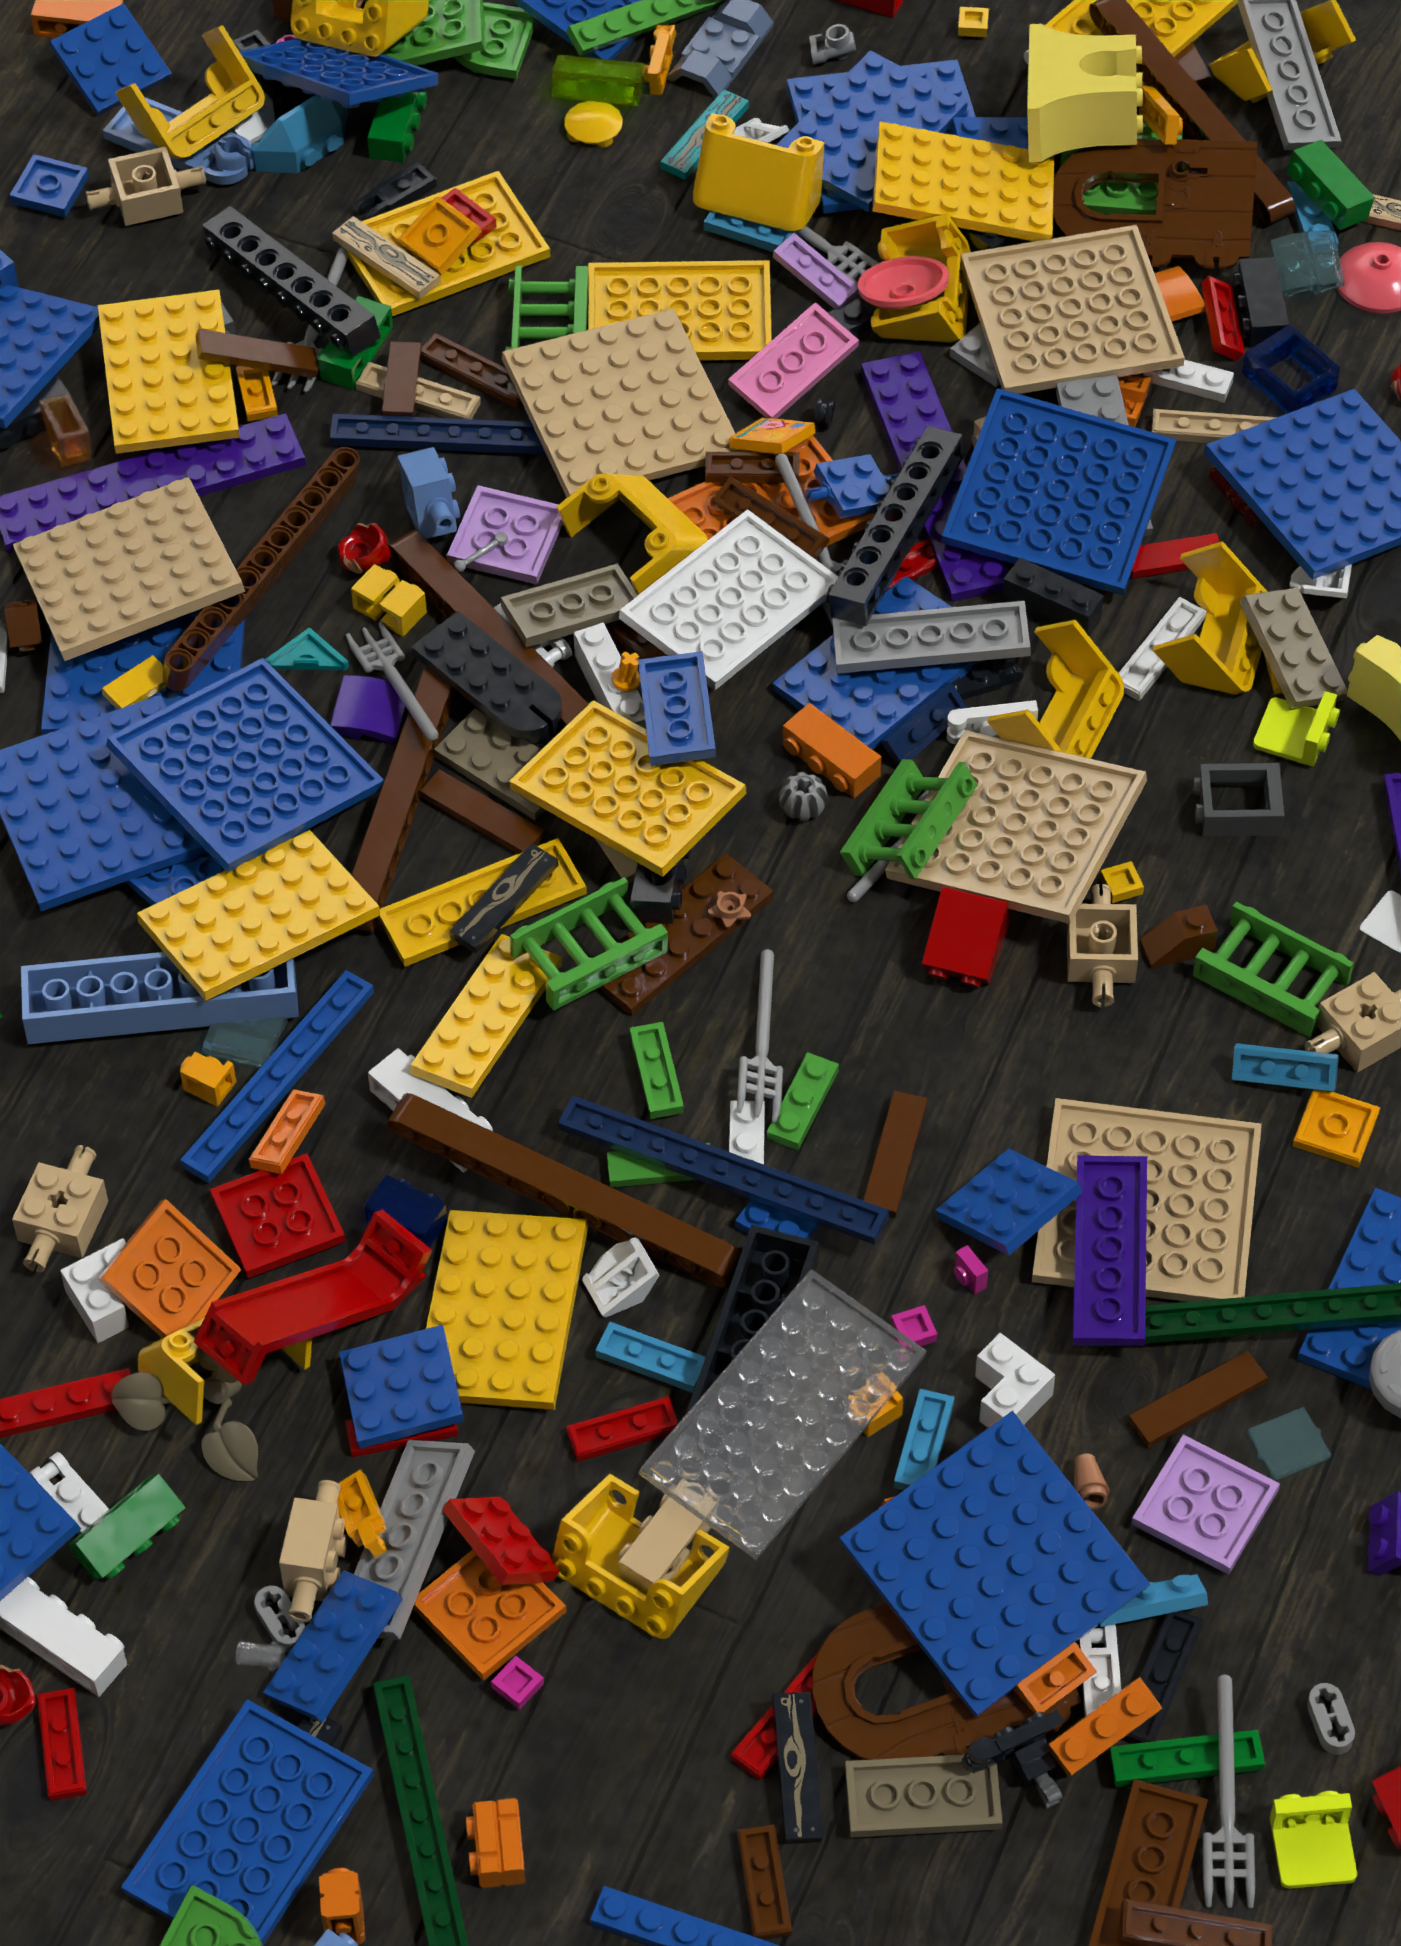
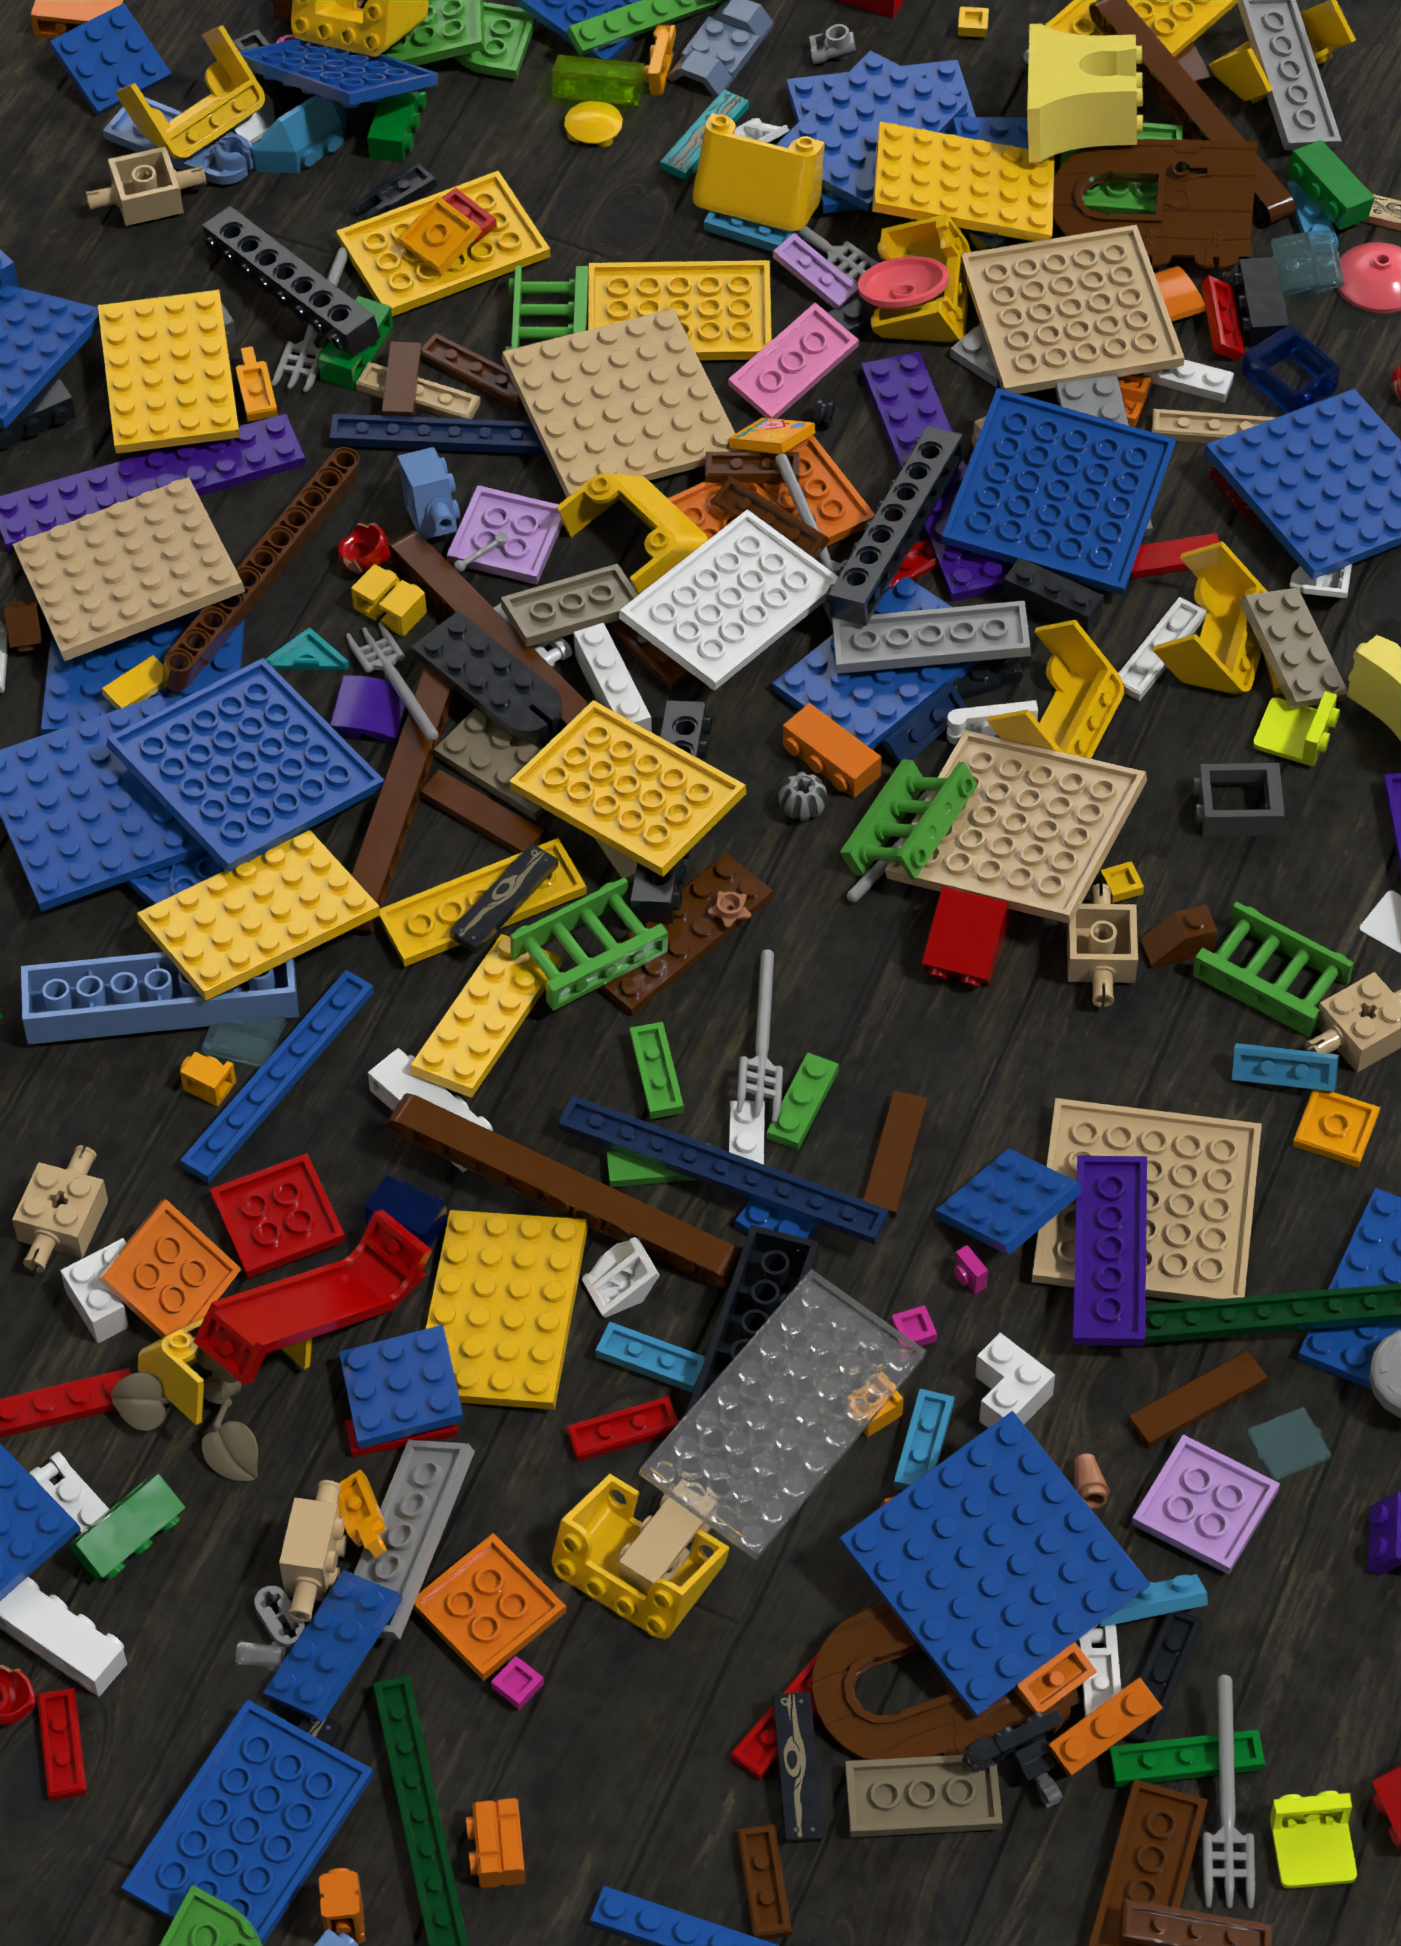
(49, 185): blue plate -> none
(66, 430): clear orange slope -> none
(256, 353): reddish brown tile -> none
(287, 1131): orange tile -> none
(386, 257): tan tile -> none
(501, 1540): red plate -> none
(626, 675): light orange piece -> none
(676, 708): blue plate -> none
(851, 485): blue plate -> none
(1160, 116): light orange plate -> none
(1323, 1721): light grey beam -> none

